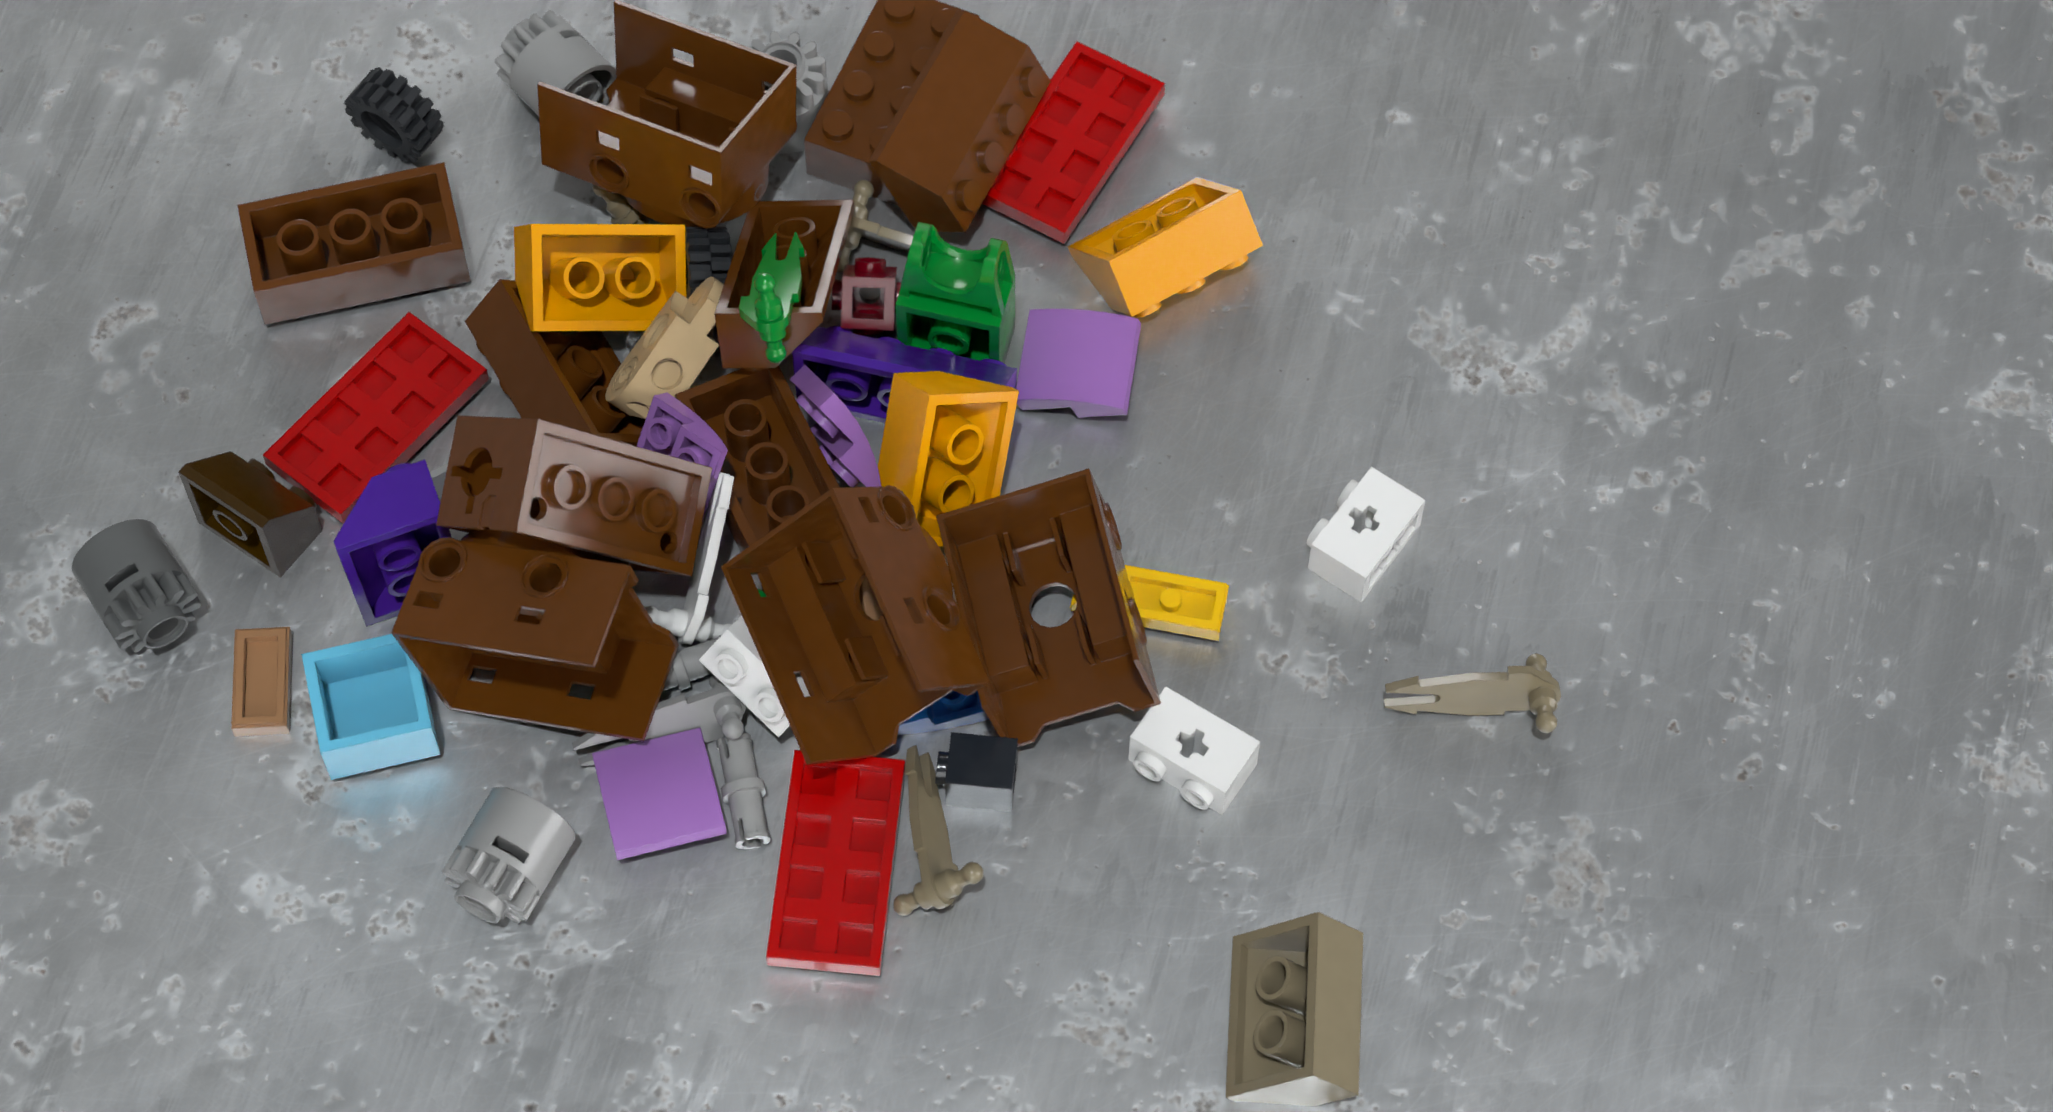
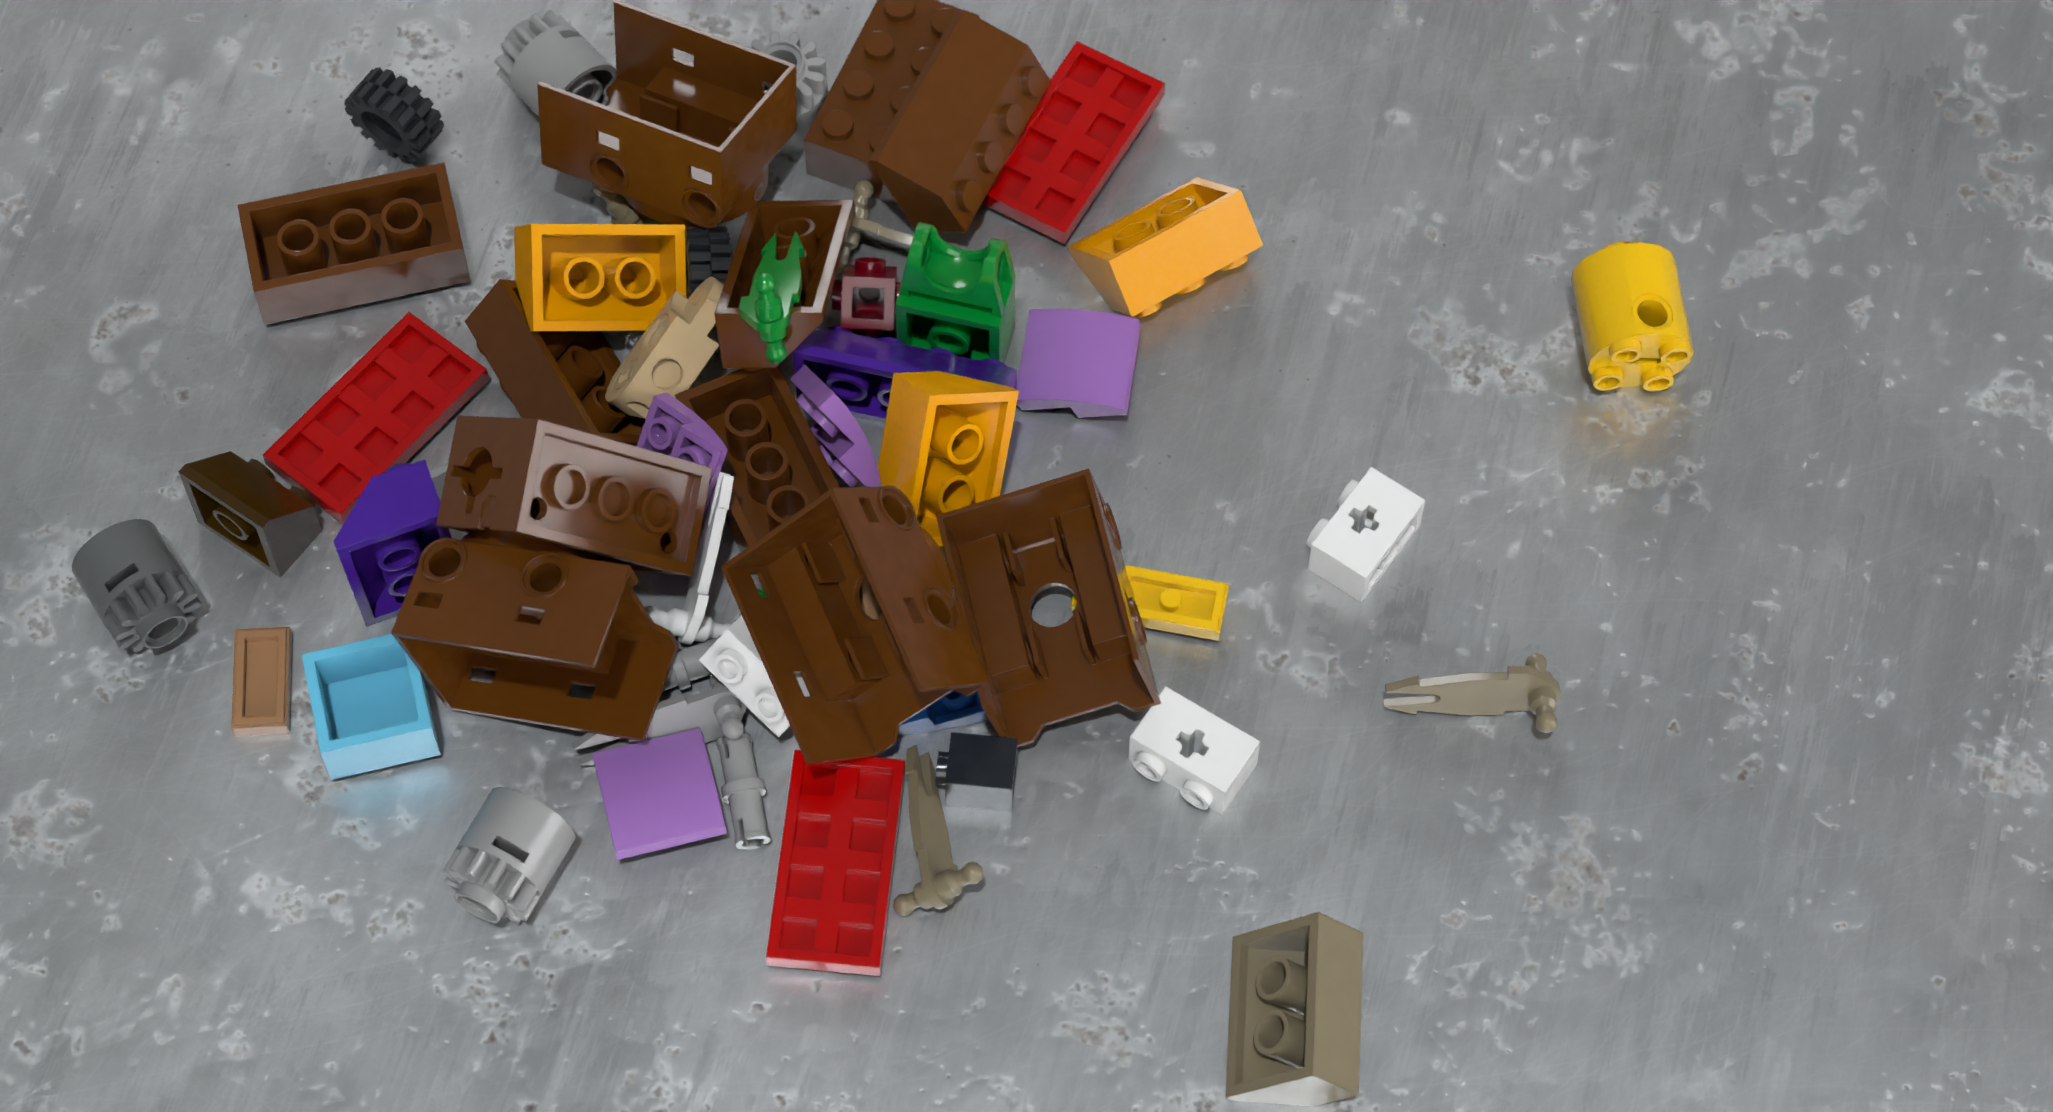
(1632, 316): none -> yellow cylinder

